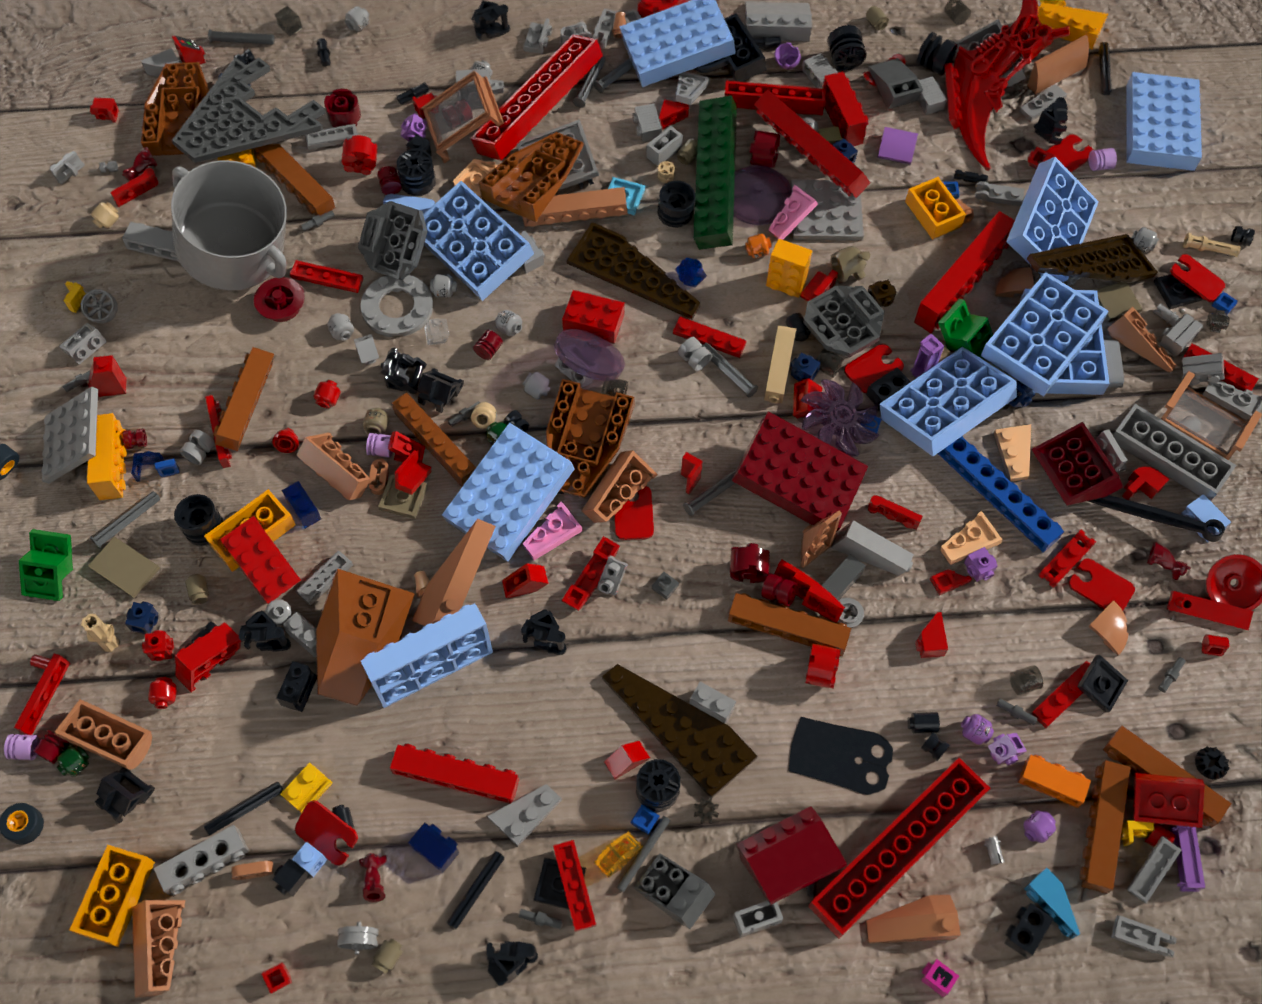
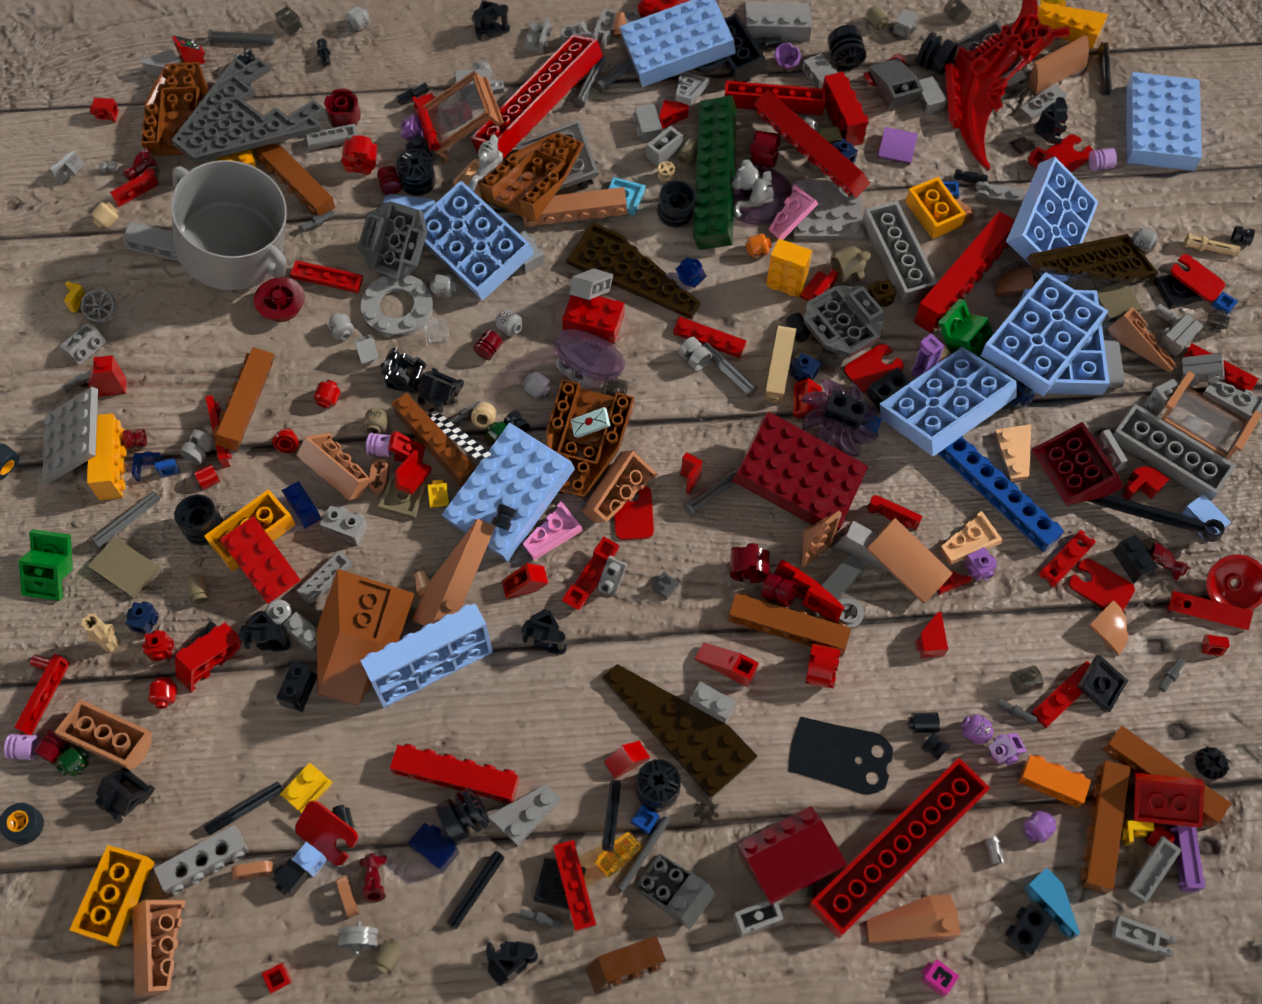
(207, 477): none -> red brick
(344, 525): none -> light grey brick
(347, 896): none -> nougat beam
(429, 132): none -> red pin
(438, 494): none -> yellow bracket
(458, 435): none -> sticker
(460, 817): none -> black wheel
(489, 158): none -> light grey animal
(503, 517): none -> black wheel
(590, 284): none -> light grey brick
(590, 422): none -> light aqua tile
(611, 816): none -> black axle
(625, 964): none -> reddish brown wedge
(728, 662): none -> red slope
(748, 178): none -> light grey animal
(843, 414): none -> black brick
(899, 252): none -> light grey brick
(905, 24): none -> light grey brick
(909, 560): none -> nougat slope
(1135, 559): none -> black brick
(1159, 397): none -> light grey bracket

